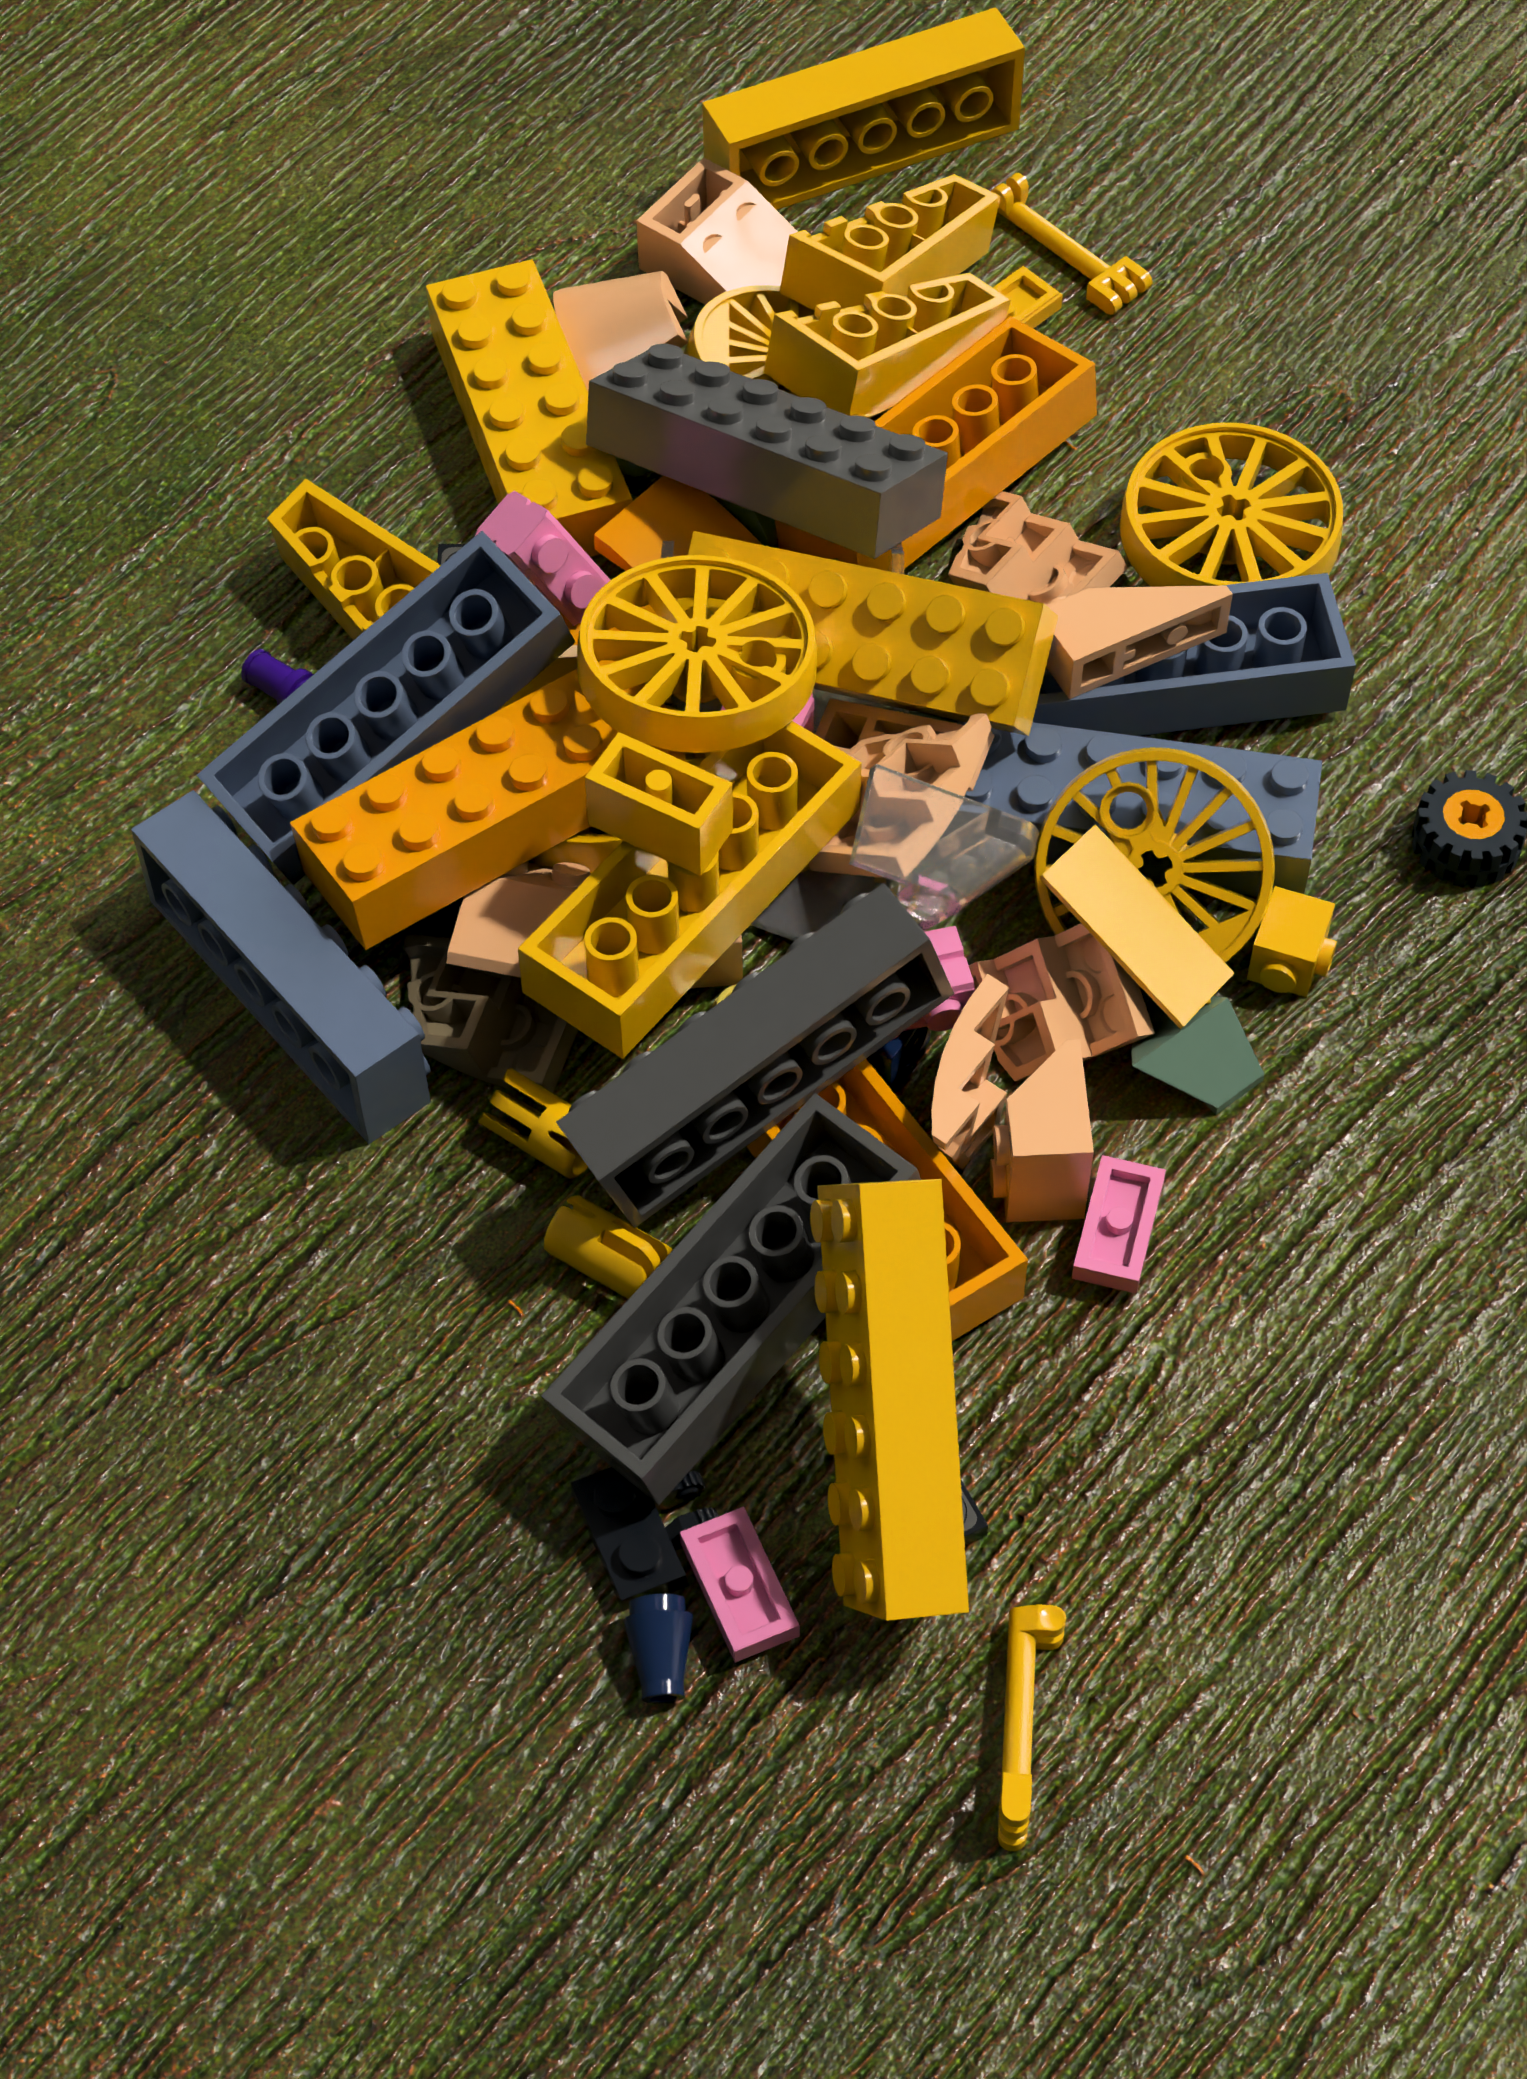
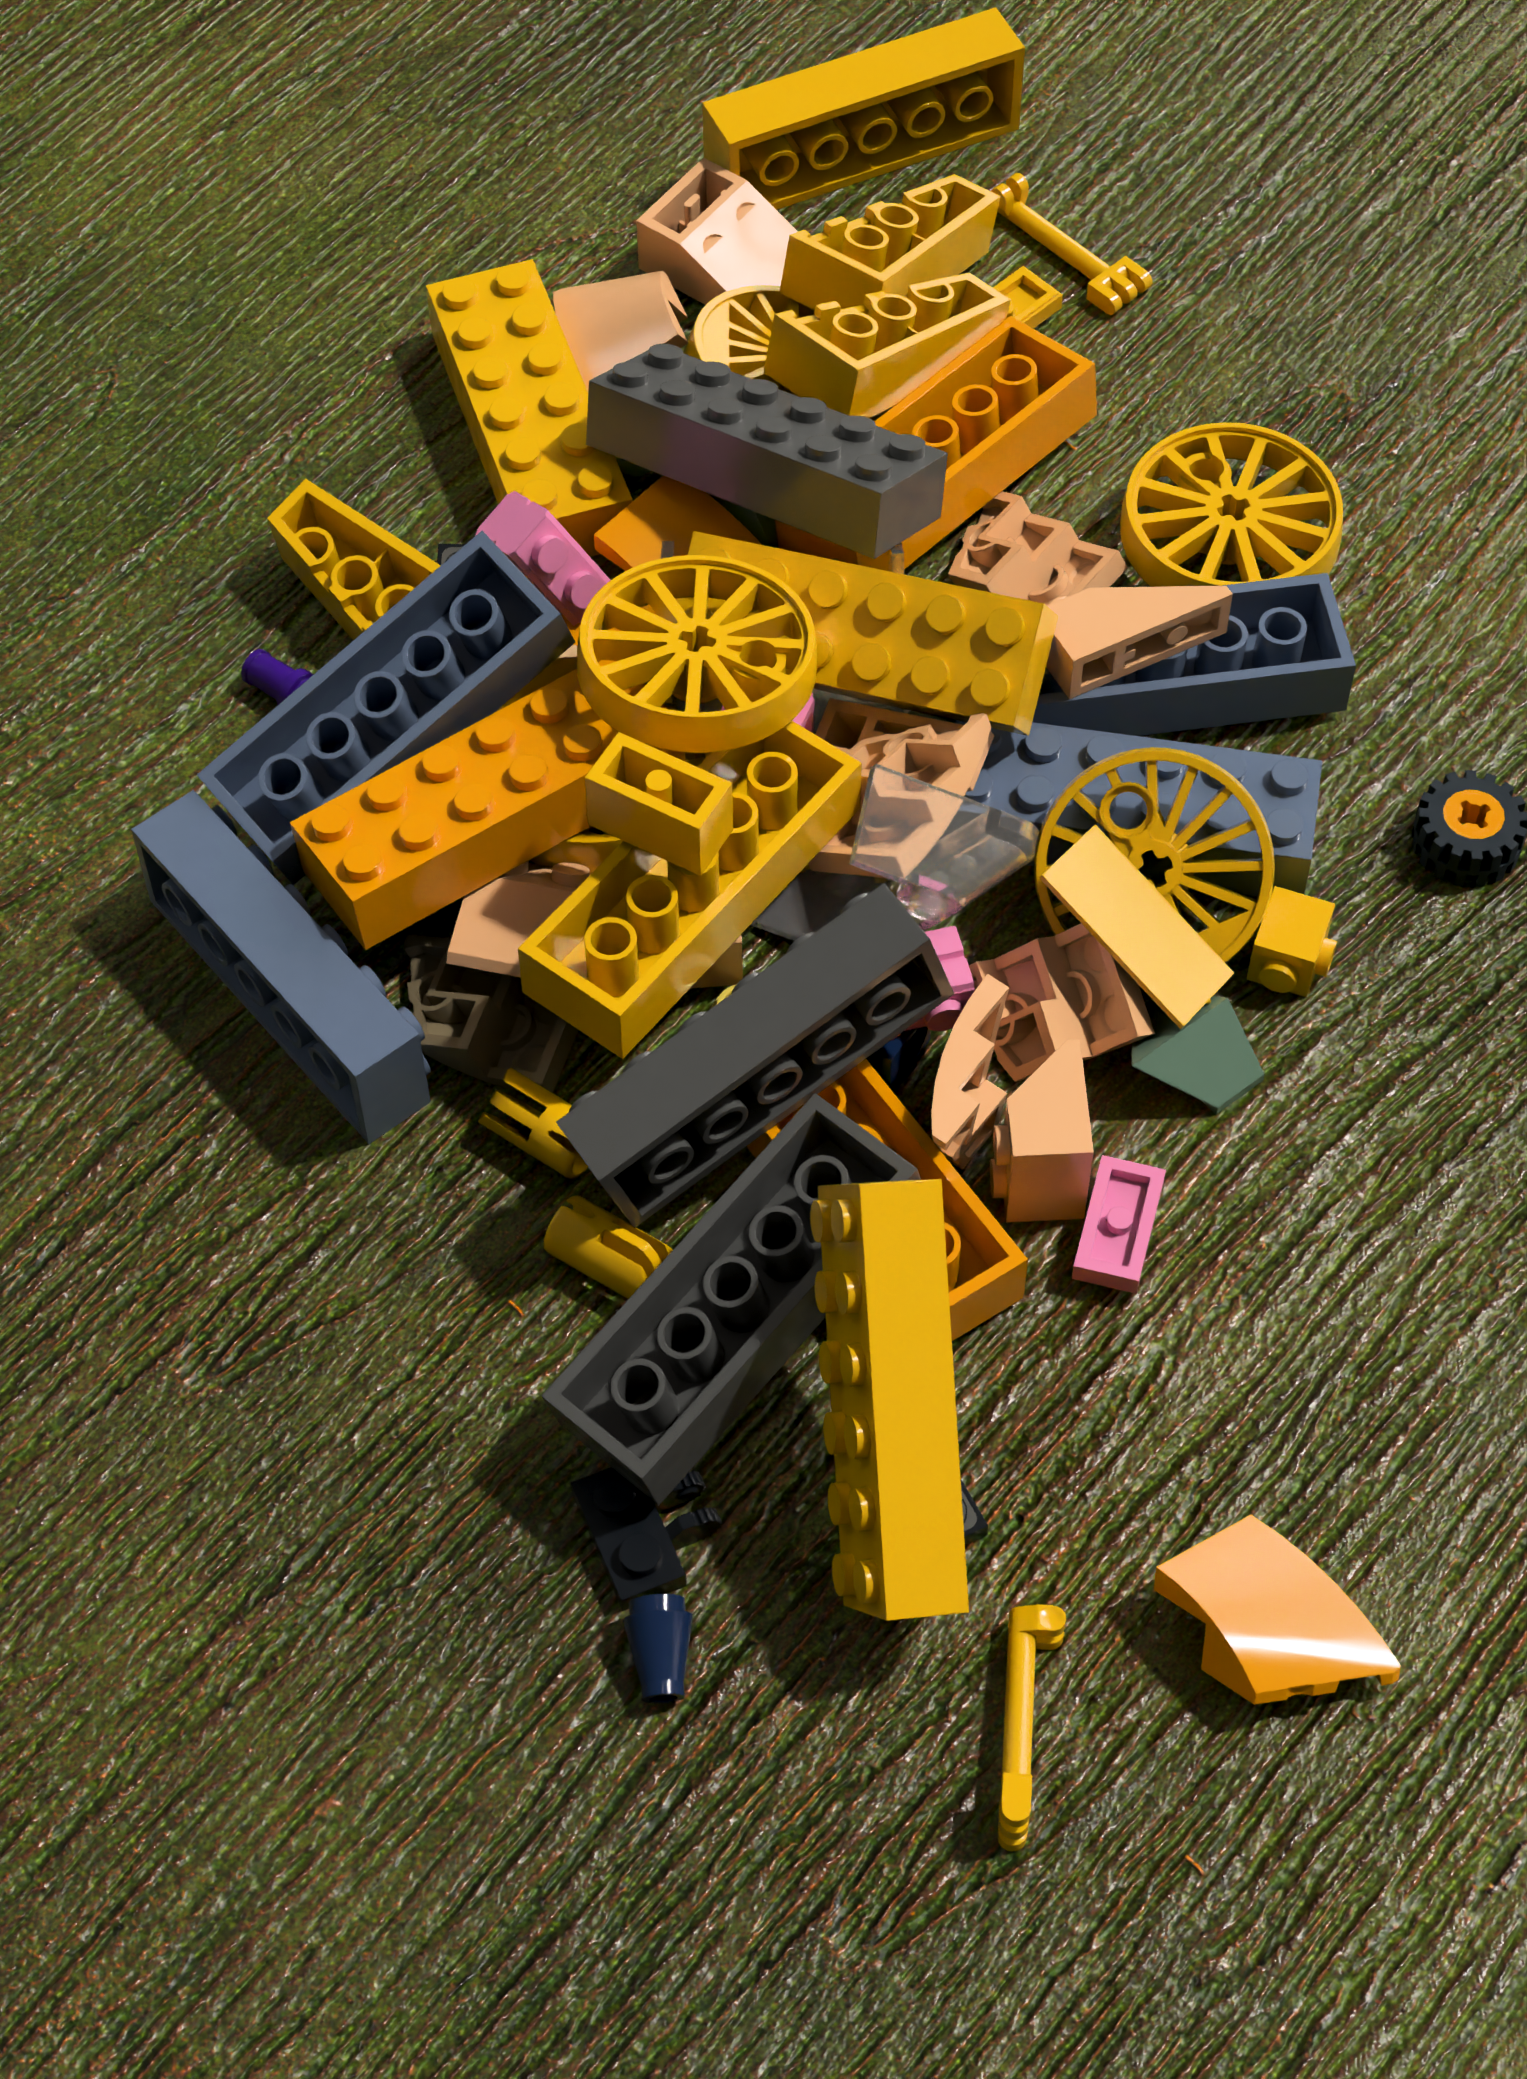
(739, 1584): bright pink plate -> none
(1272, 1616): none -> light orange slope

